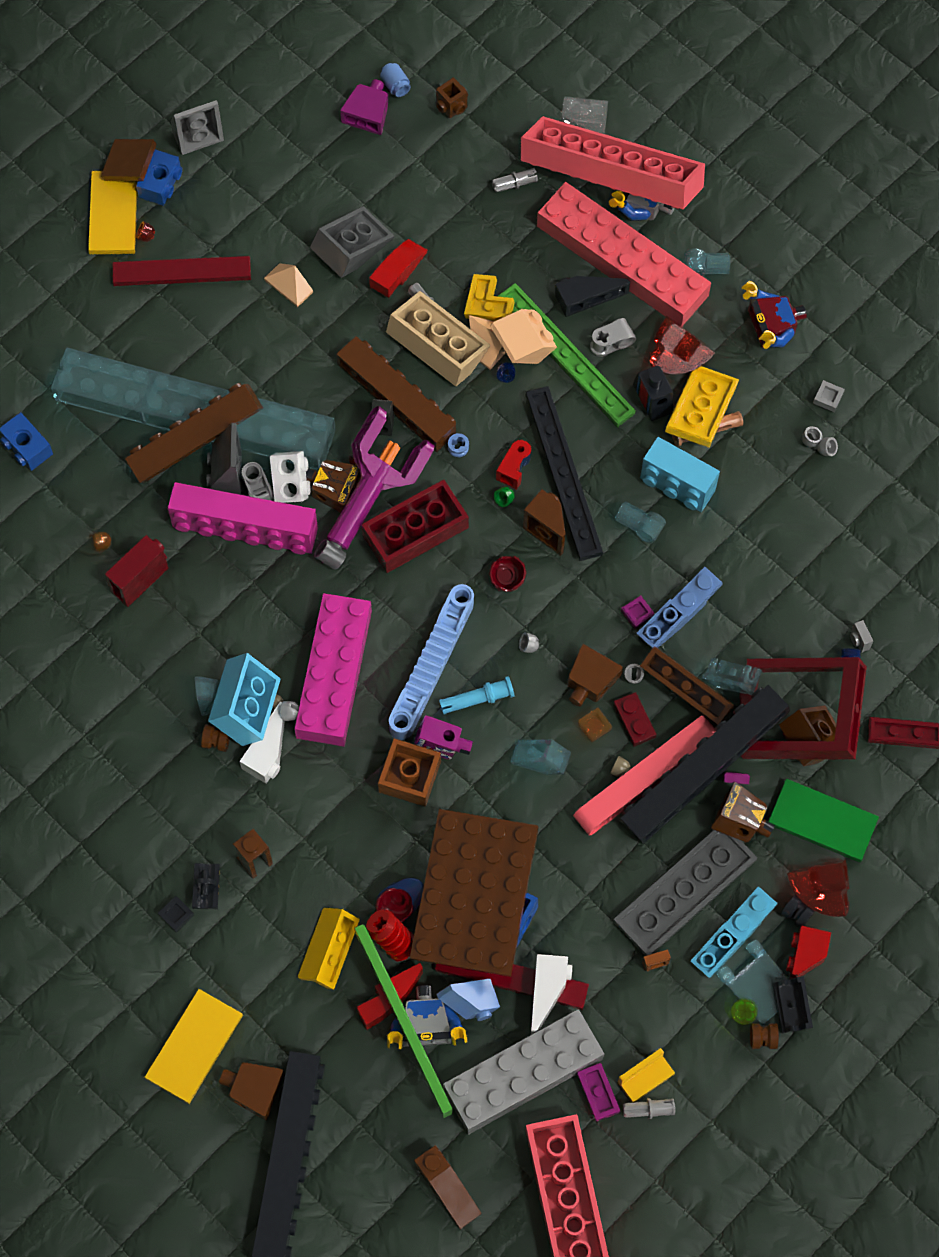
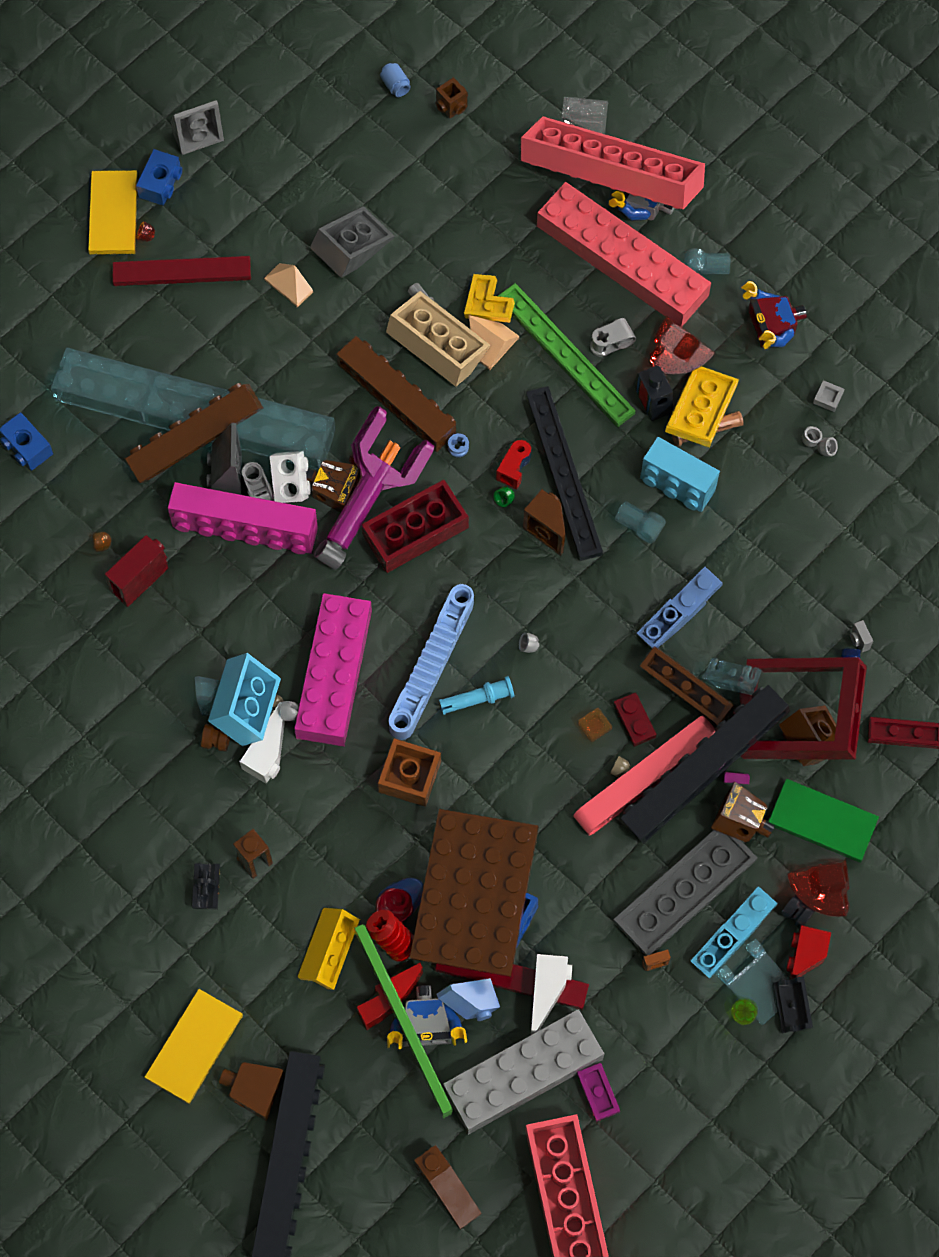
(129, 160): reddish brown tile -> none
(176, 914): black plate -> none
(366, 107): magenta torso -> none
(387, 406): pearl dark grey leg -> none
(397, 267): red slope -> none
(441, 737): magenta torso -> none
(501, 372): clear blue hinge -> none
(507, 573): dark red hair -> none
(514, 180): light grey axle -> none
(524, 337): light nougat slope -> none
(541, 756): clear light blue slope -> none
(585, 292): black slope -> none
(592, 676): reddish brown torso -> none
(637, 612): magenta tile -> none
(639, 674): light grey hinge -> none
(645, 1076): yellow panel -> none
(649, 1108): light grey axle -> none
(764, 1036): reddish brown wheel -> none

